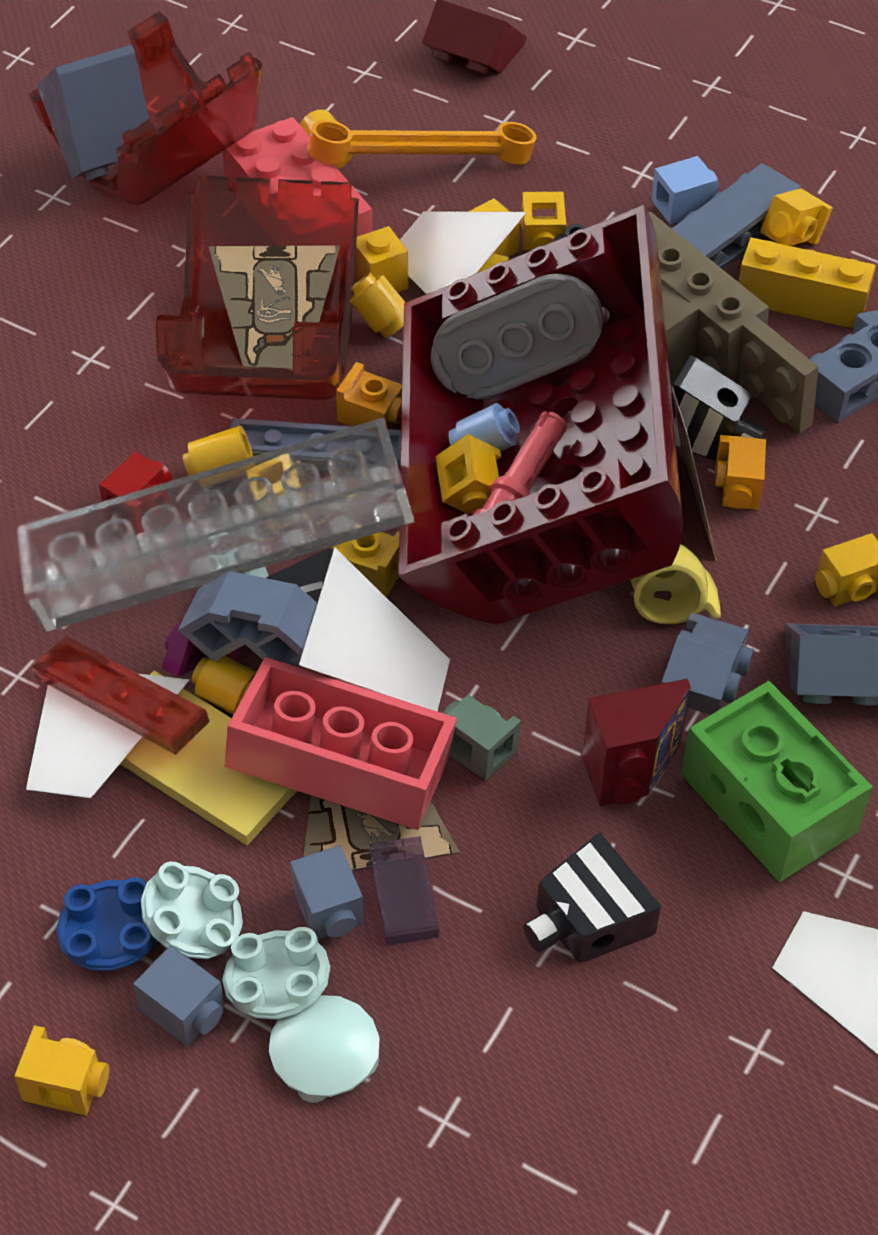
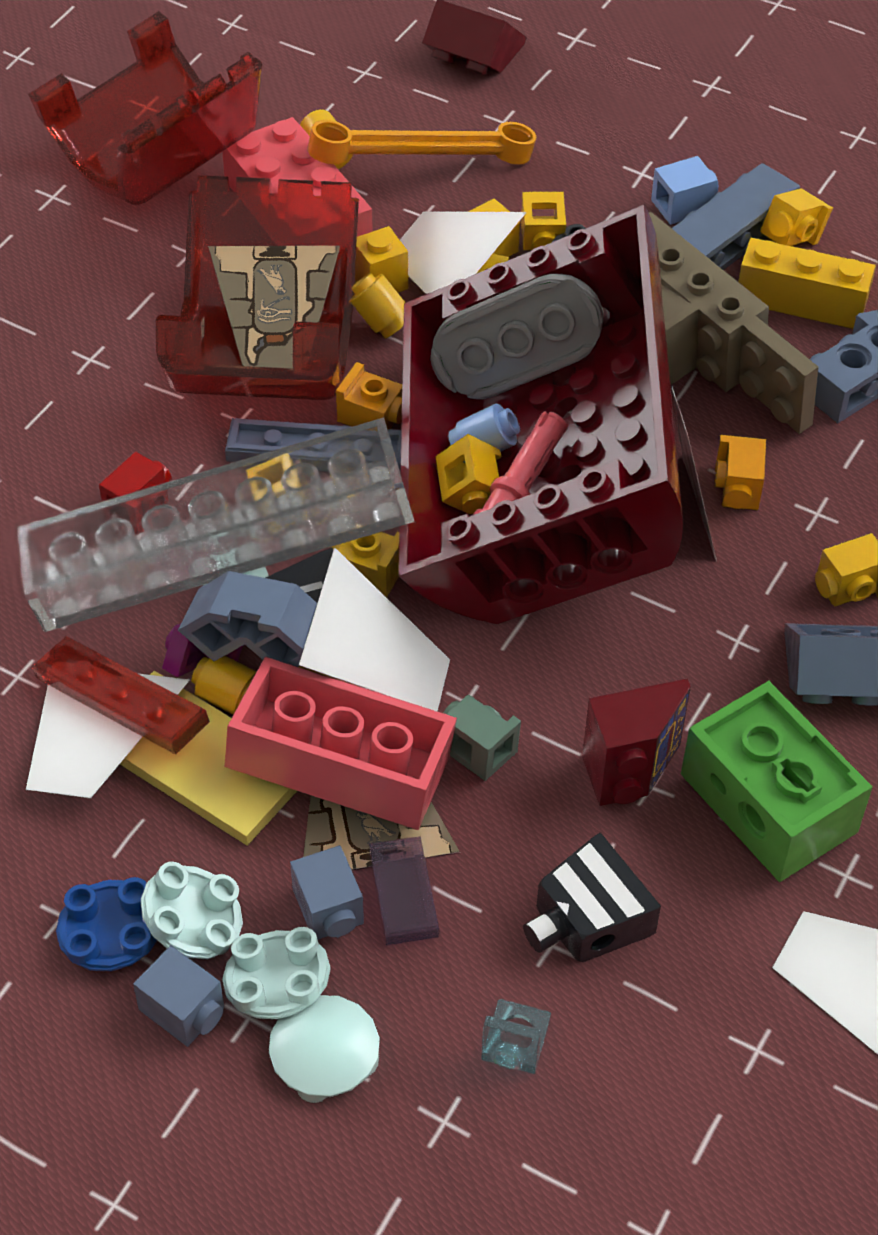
(60, 1073): yellow brick -> none
(92, 107): sand blue slope -> none
(217, 450): yellow brick -> none
(512, 1043): none -> clear light blue bracket
(690, 590): light yellow piece -> none
(711, 408): black torso -> none
(712, 659): sand blue brick -> none

